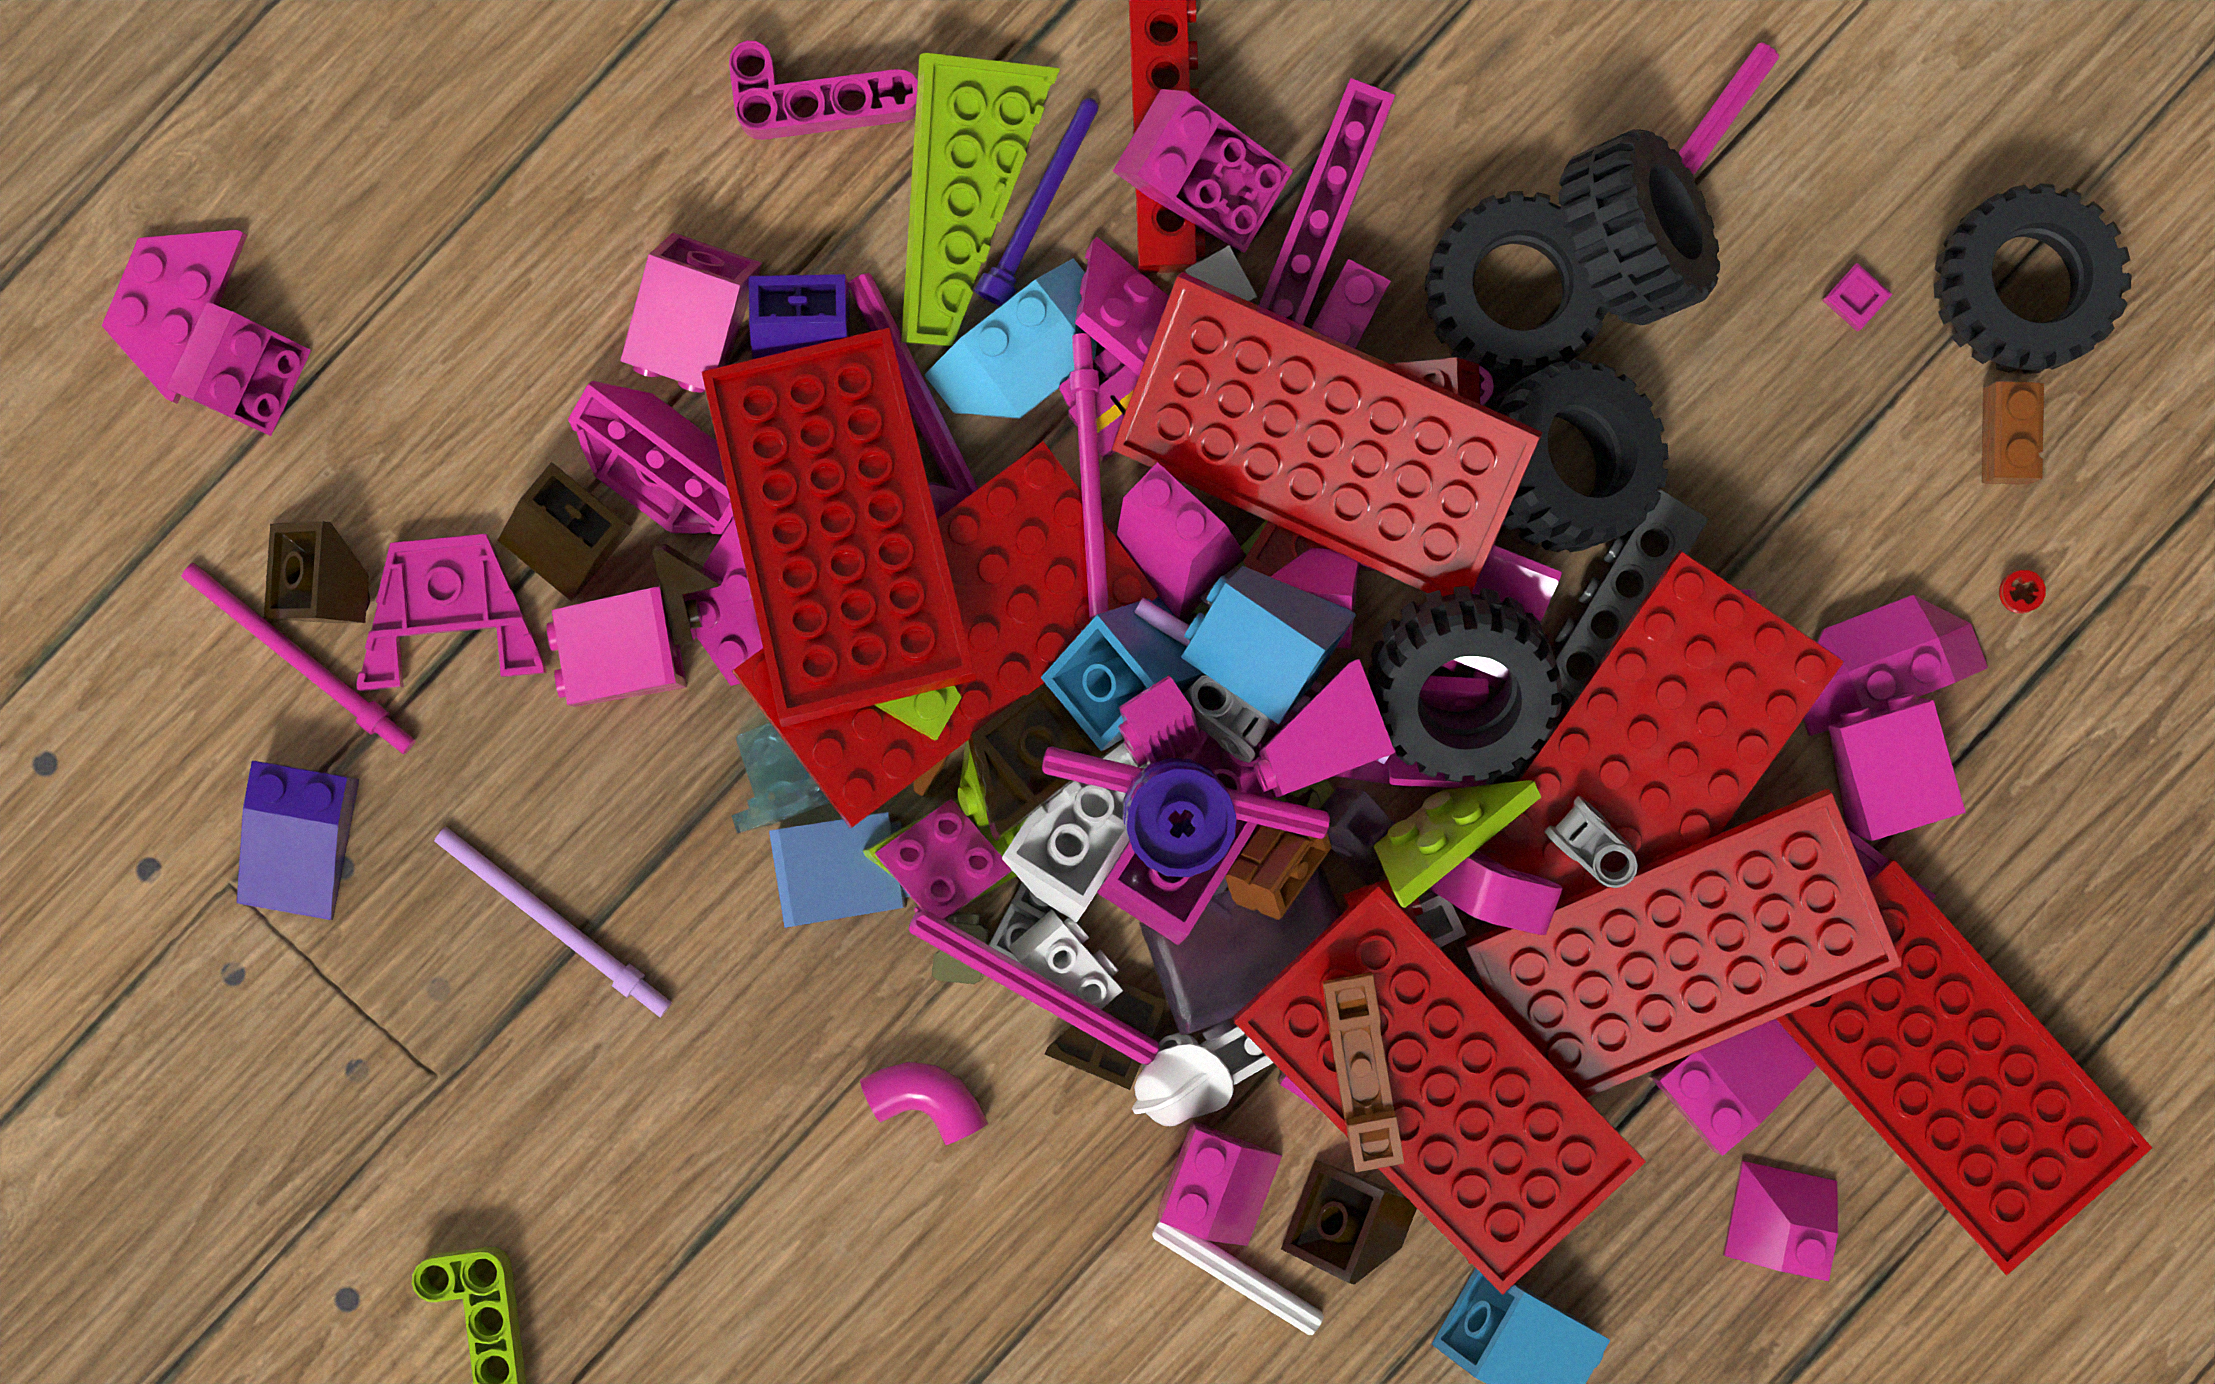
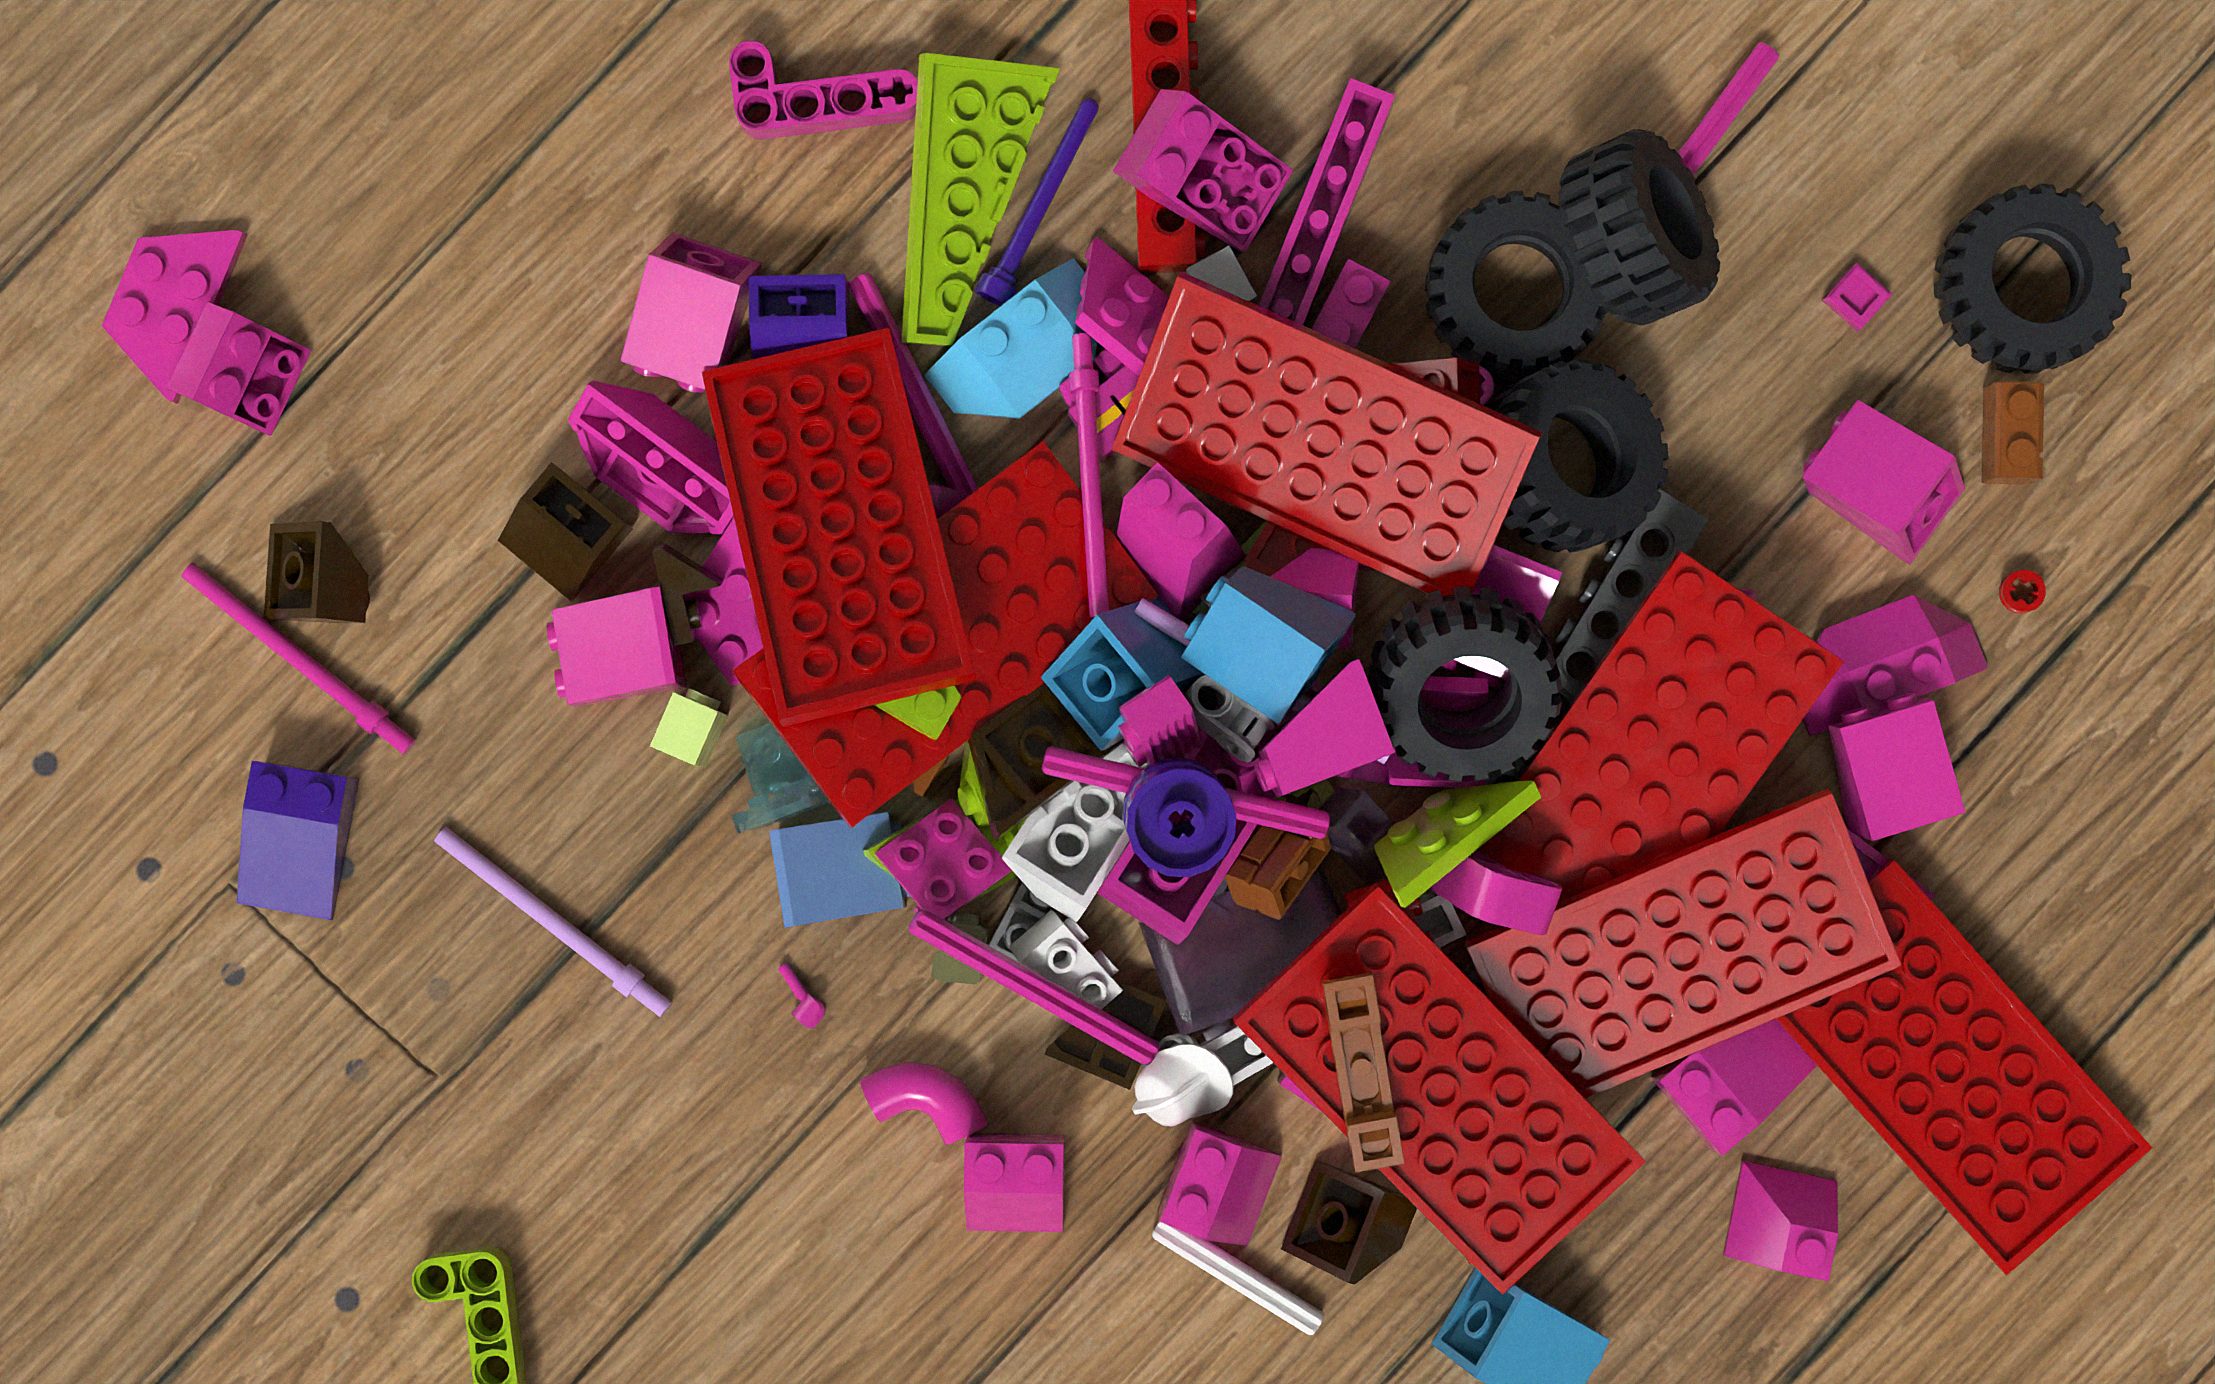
(445, 589): dark pink wing -> none
(690, 728): none -> yellowish green brick
(810, 1009): none -> dark pink hand
(1014, 1182): none -> dark pink slope
(1587, 838): light grey piece -> none
(1884, 480): none -> dark pink slope

